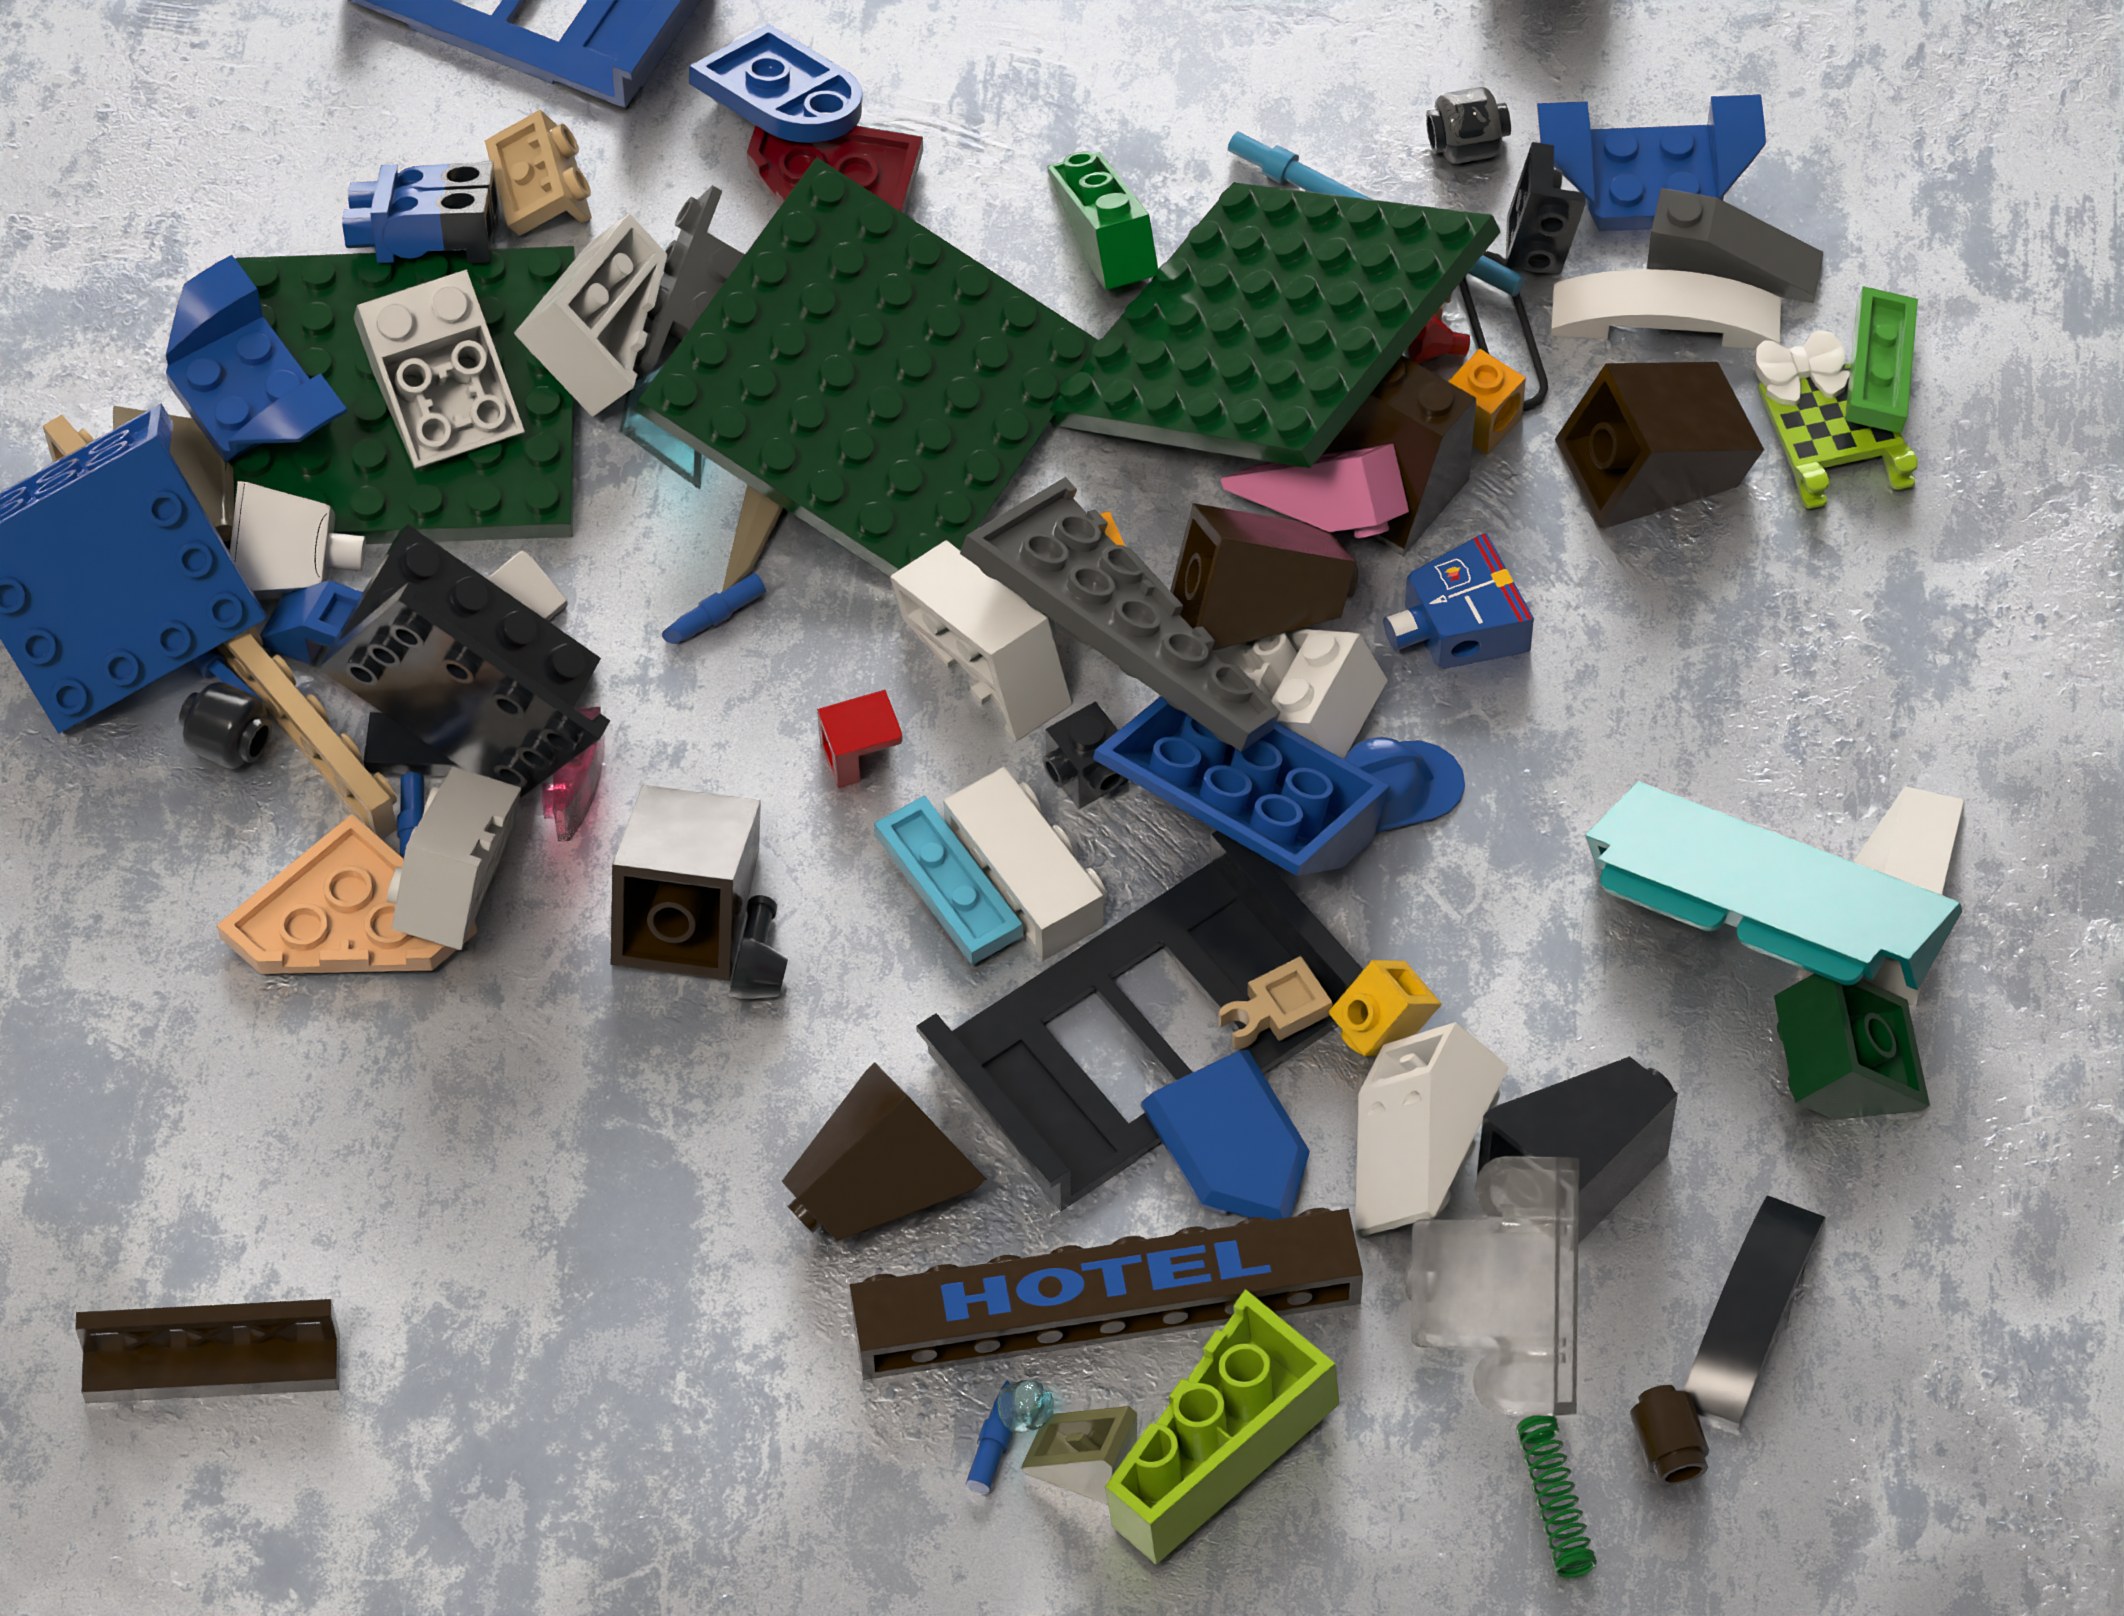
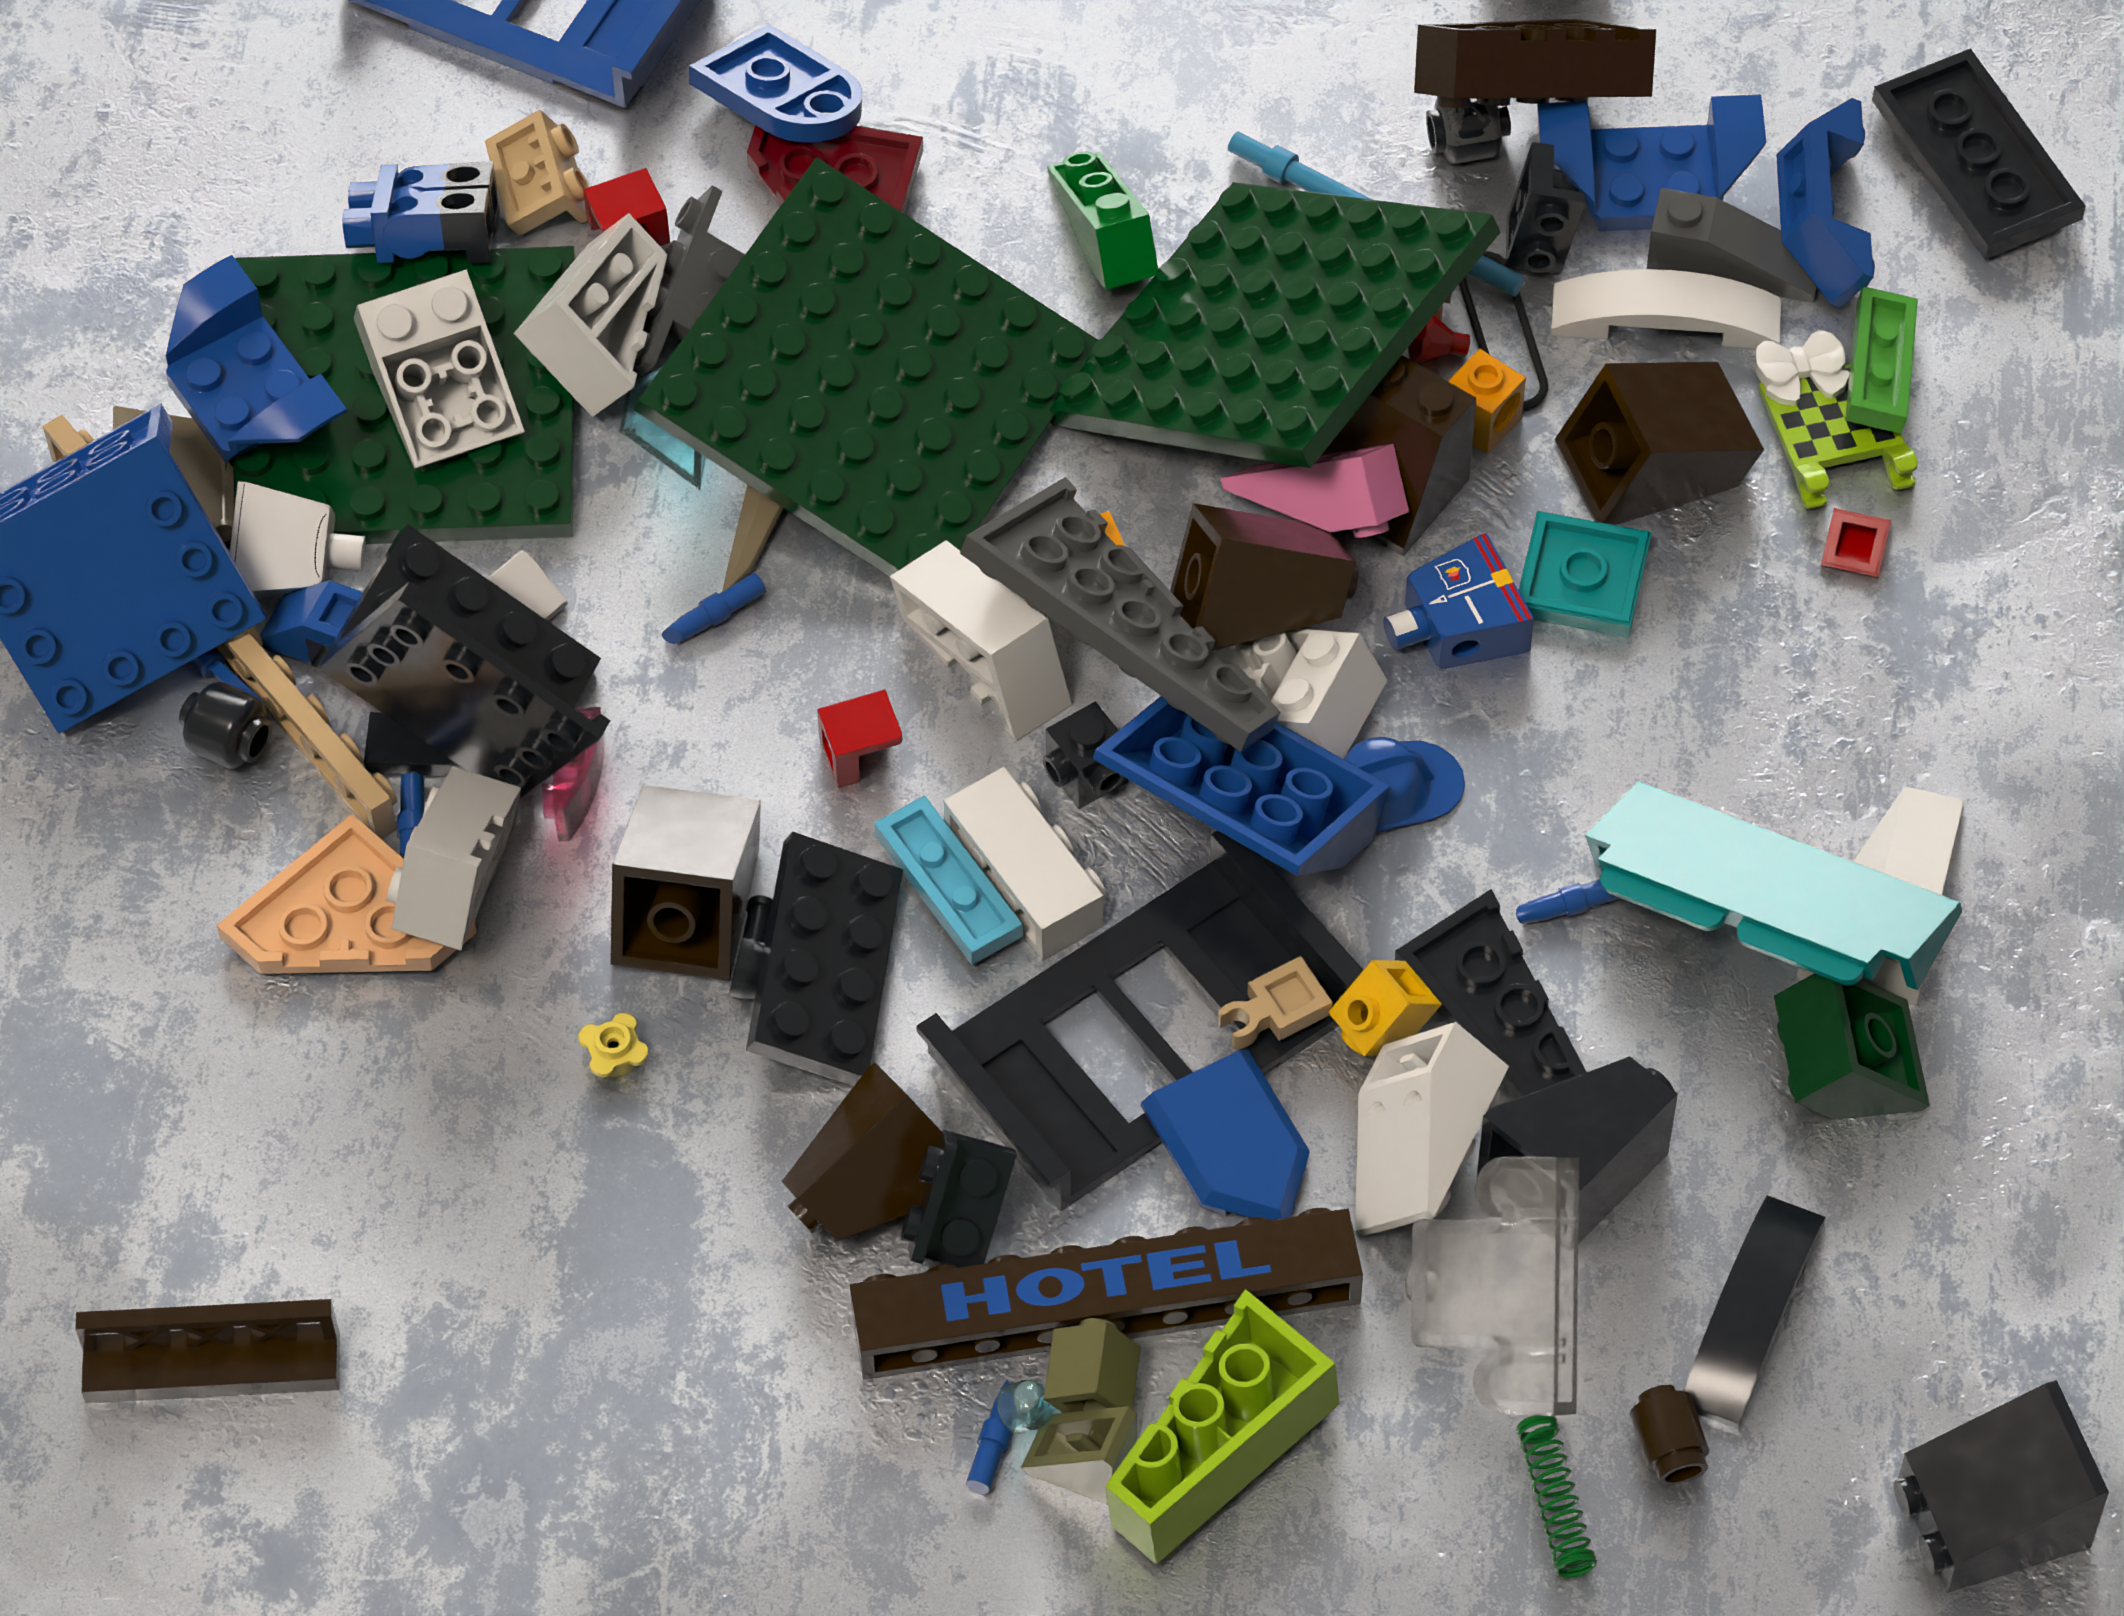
(618, 1060): none -> light yellow plate
(627, 194): none -> red panel
(824, 959): none -> black plate
(960, 1200): none -> black bracket
(1091, 1367): none -> olive brick
(1490, 992): none -> black wing
(1533, 61): none -> dark brown wedge
(1567, 901): none -> blue piece
(1584, 573): none -> teal tile
(1827, 250): none -> blue slope
(1856, 542): none -> red slope
(1978, 153): none -> black plate
(2003, 1490): none -> black slope

